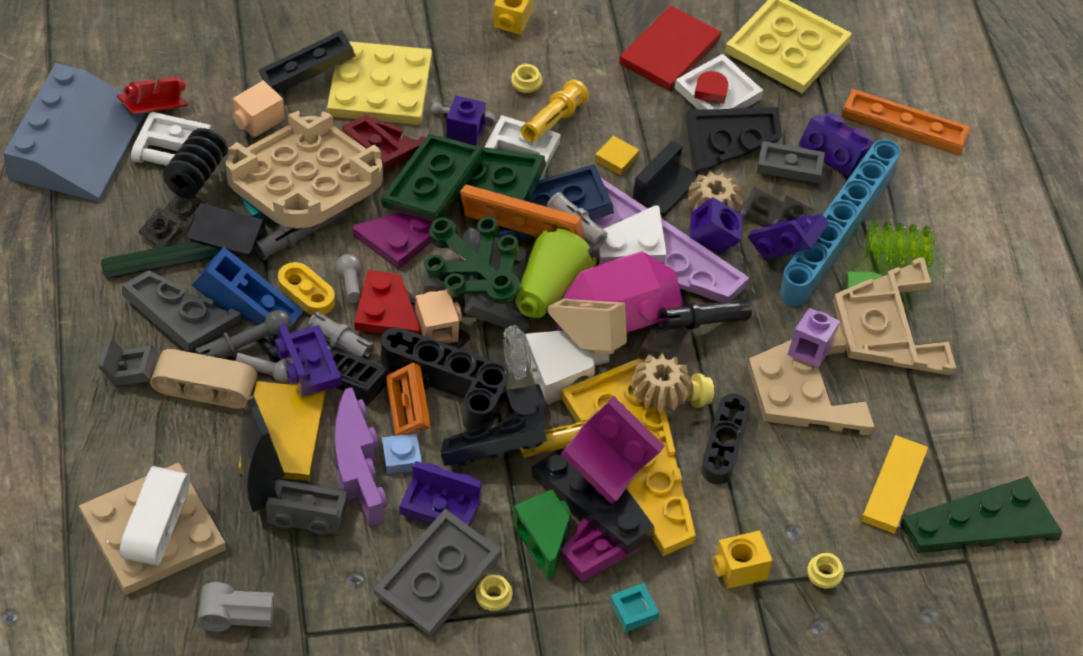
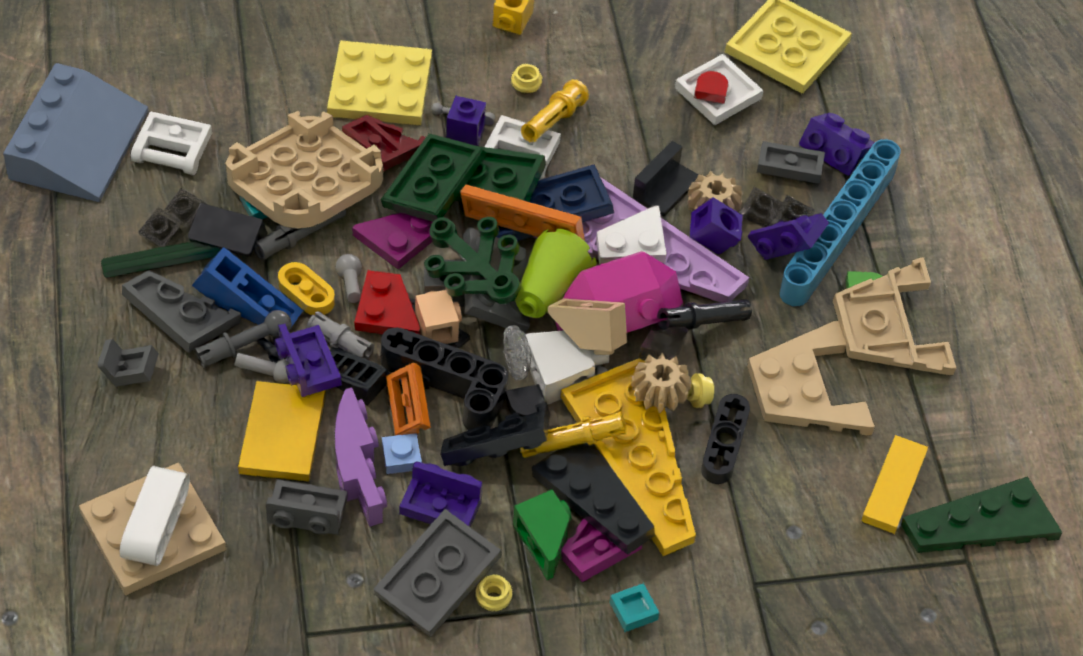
(143, 98): red hinge -> none
(194, 162): black piece -> none
(203, 378): tan beam -> none
(224, 607): light grey piece -> none
(258, 109): light nougat brick -> none
(258, 457): black brick -> none
(308, 62): black plate -> none
(593, 234): light grey pin -> none
(611, 449): magenta bracket -> none
(617, 155): yellow tile -> none
(669, 47): red tile -> none
(729, 133): black wing -> none
(749, 548): yellow brick -> none
(813, 337): medium lavender brick -> none
(829, 563): light yellow plate -> none
(900, 242): clear neon green piece -> none
(906, 121): orange tile -> none

